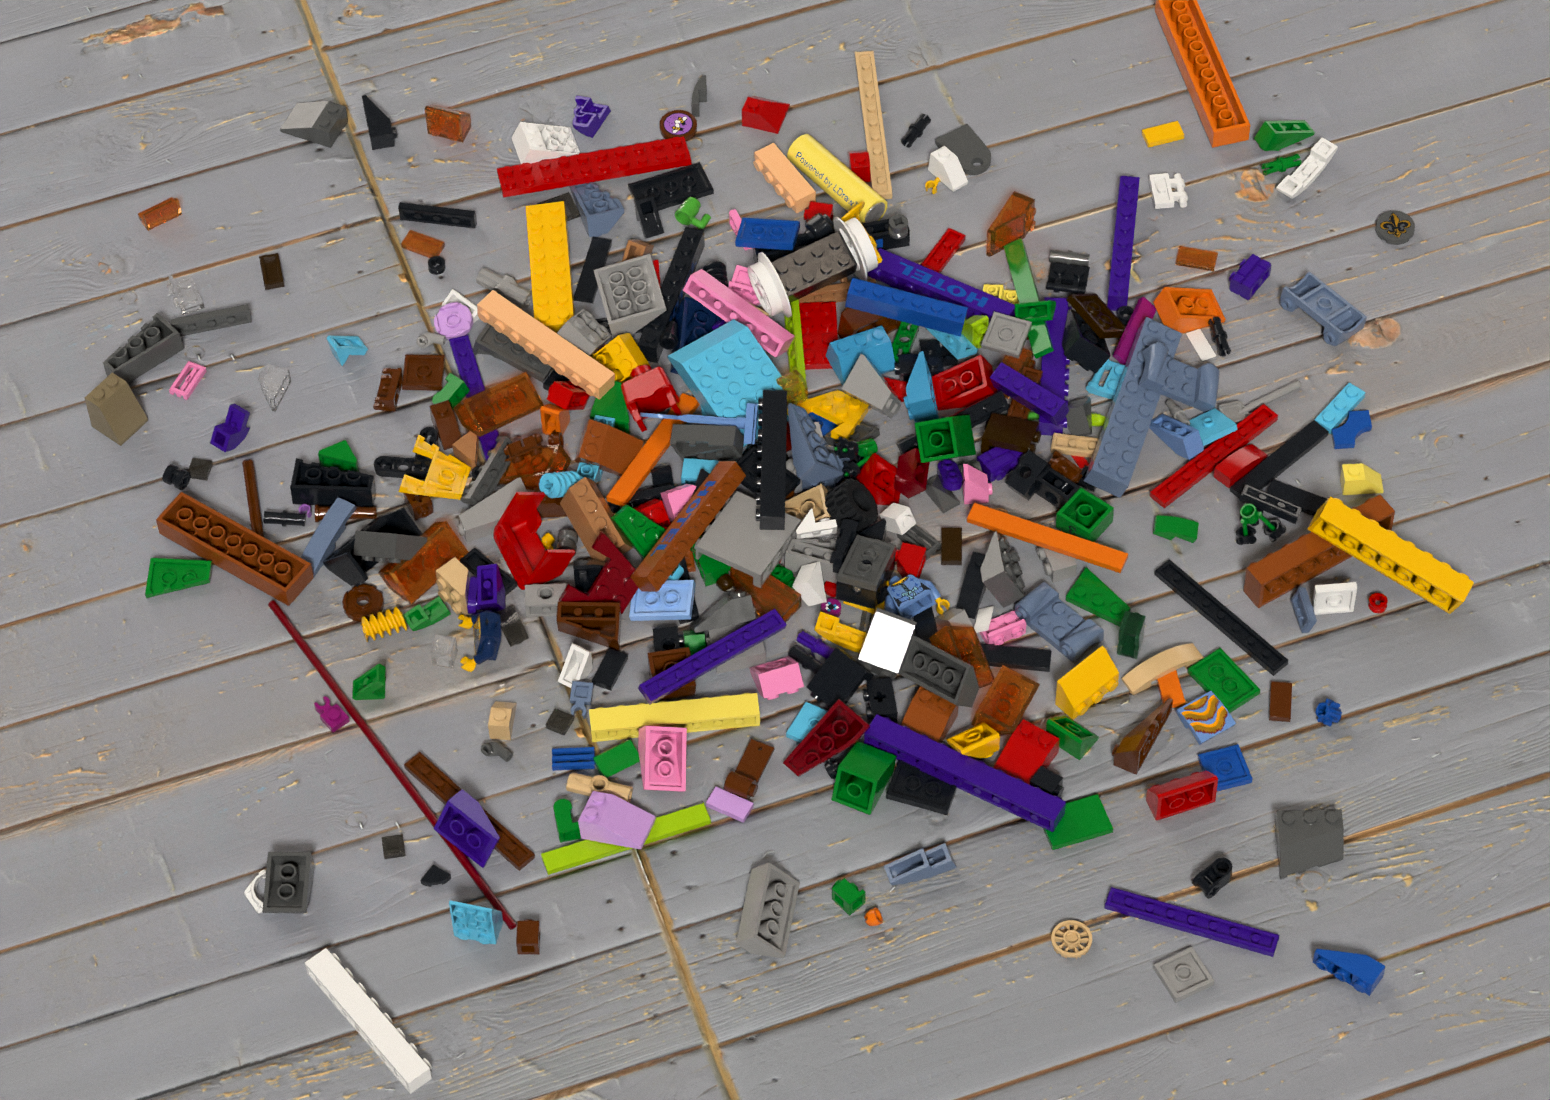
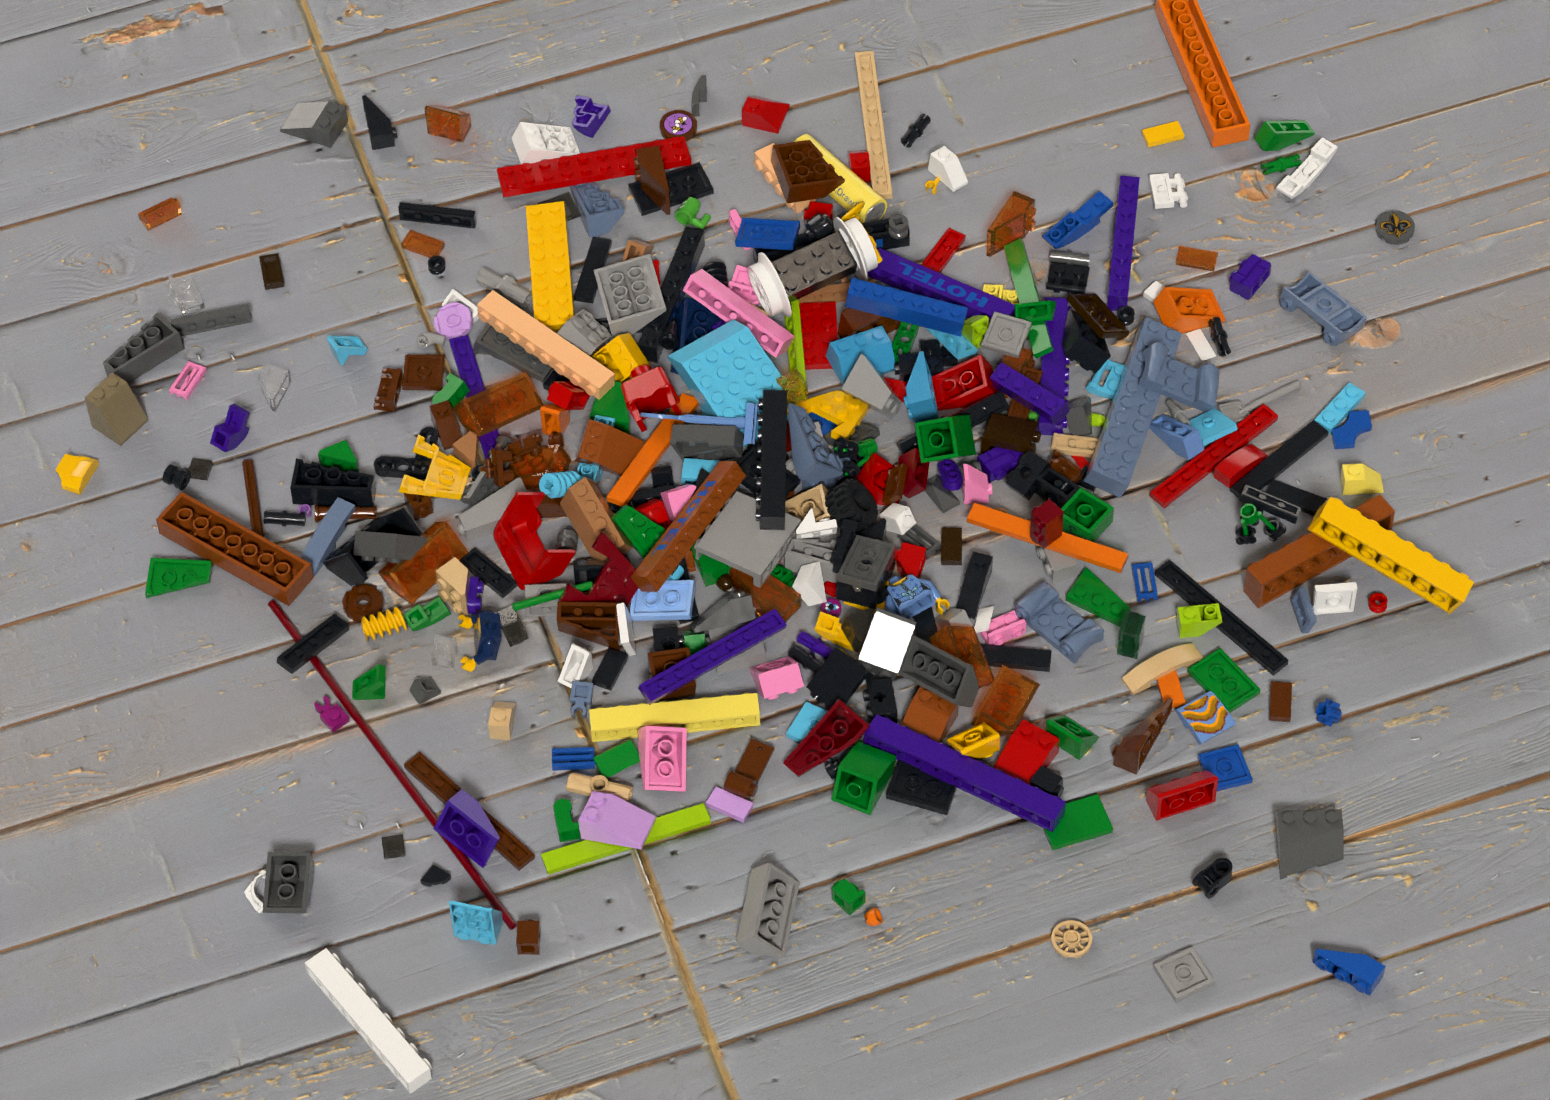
(76, 472): none -> yellow slope
(312, 643): none -> black plate
(424, 690): none -> dark grey slope
(490, 588): dark purple slope -> none
(496, 749): dark grey arm -> none
(498, 458): none -> reddish brown hips
(547, 541): yellow hand -> none
(547, 597): none -> green bar
(559, 721): clear smoke tile -> none
(626, 629): none -> white tile
(649, 217): black slope -> none
(652, 176): none -> reddish brown slope
(803, 171): none -> reddish brown wedge
(856, 627): none -> clear smoke slope
(895, 484): none -> reddish brown tile
(920, 865): sand blue slope -> none
(967, 148): dark grey tile -> none
(1002, 571): dark grey slope -> none
(1046, 523): none -> dark red brick
(1078, 223): none -> blue slope
(1086, 683): yellow slope -> none
(1142, 310): magenta tile -> none
(1146, 595): none -> blue tile
(1153, 291): none -> white tile
(1171, 527): green slope -> none
(1192, 922): dark purple tile -> none
(1197, 619): none -> lime slope

